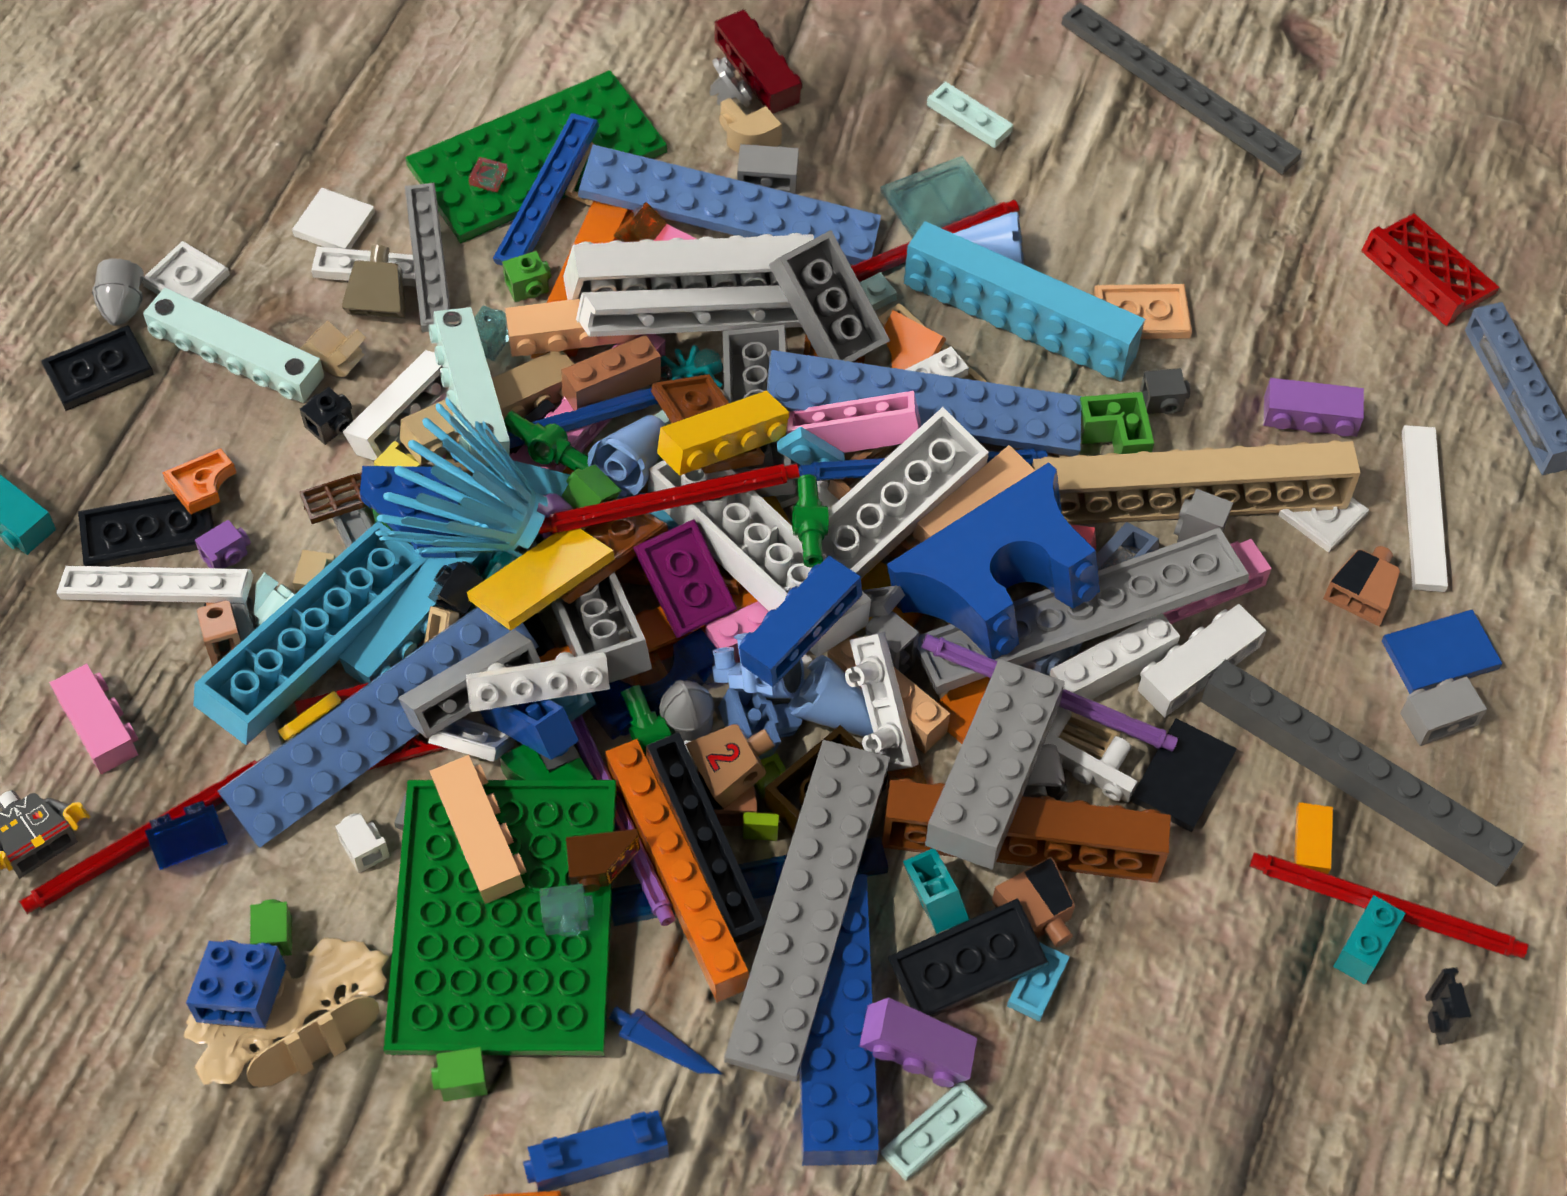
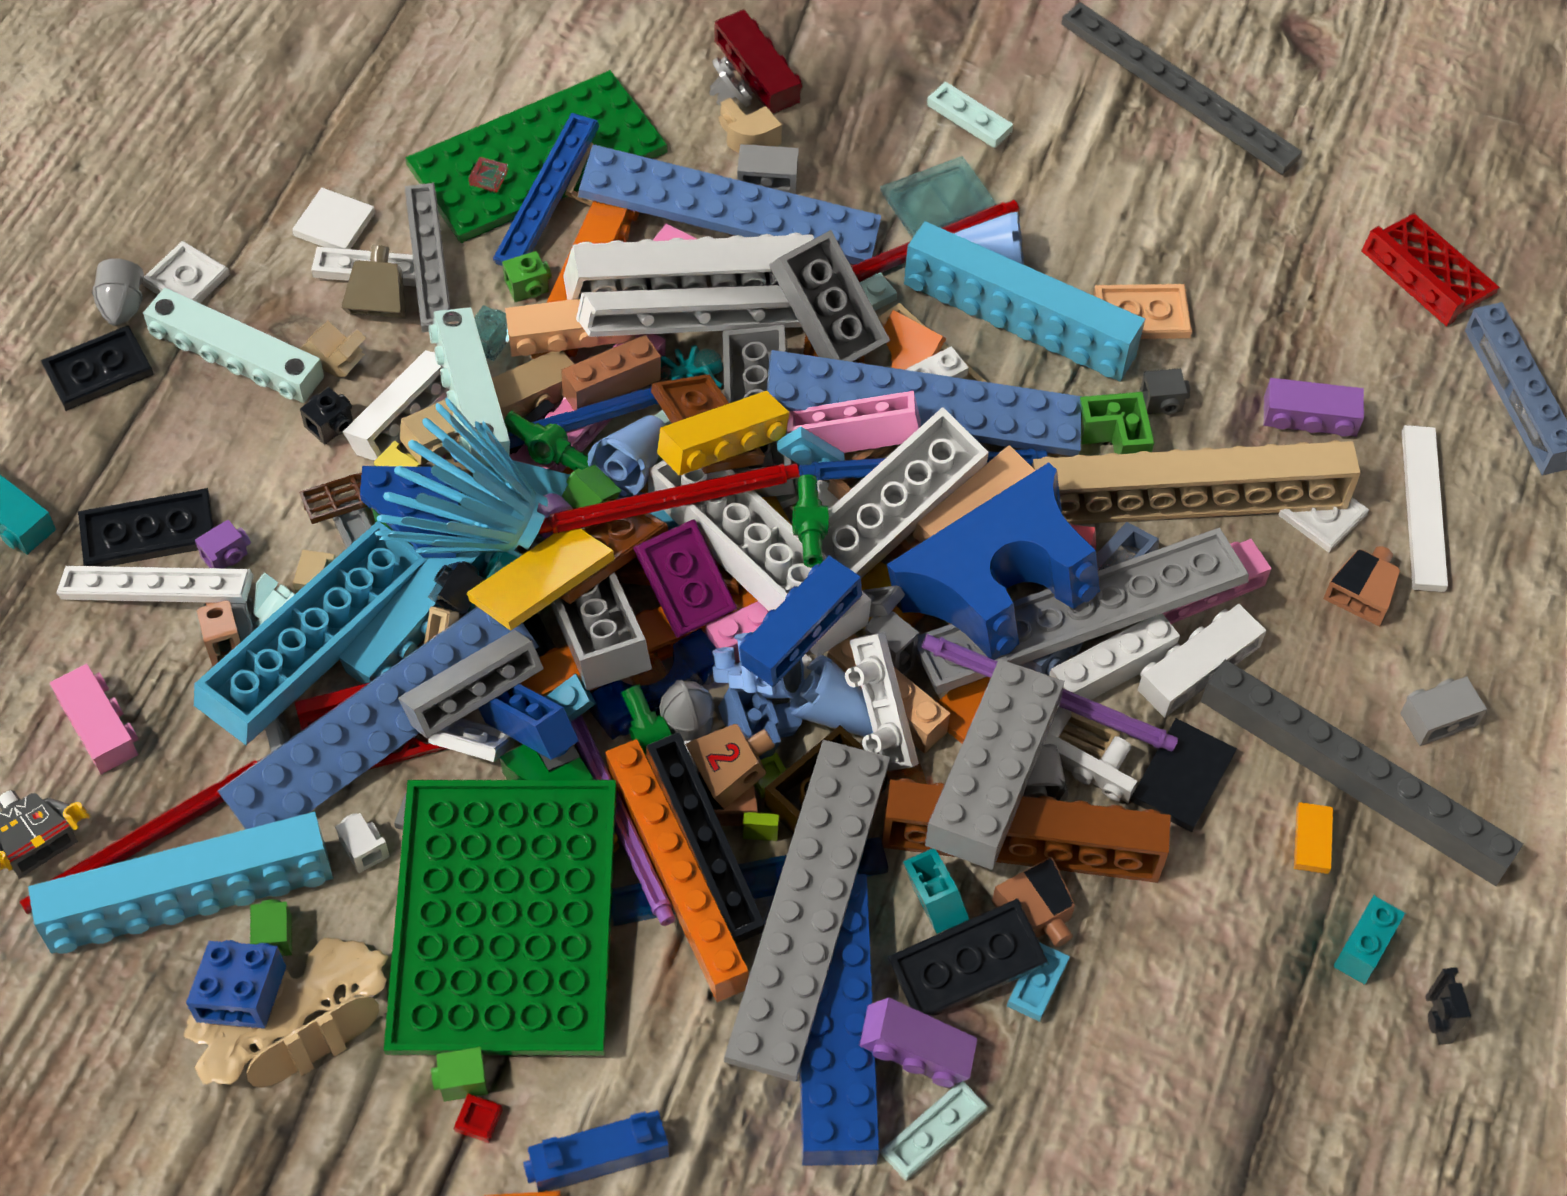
(180, 883): none -> medium azure brick
(185, 835): clear blue brick -> none
(199, 480): orange tile -> none
(309, 716): yellow tile -> none
(477, 828): light nougat brick -> none
(478, 1118): none -> red tile
(537, 681): white plate -> none
(566, 910): clear light blue brick -> none
(600, 857): reddish brown slope -> none
(640, 225): clear orange brick -> none
(650, 1035): blue bar -> none
(1202, 515): light grey brick -> none
(1415, 913): red piece -> none
(1441, 651): blue tile -> none

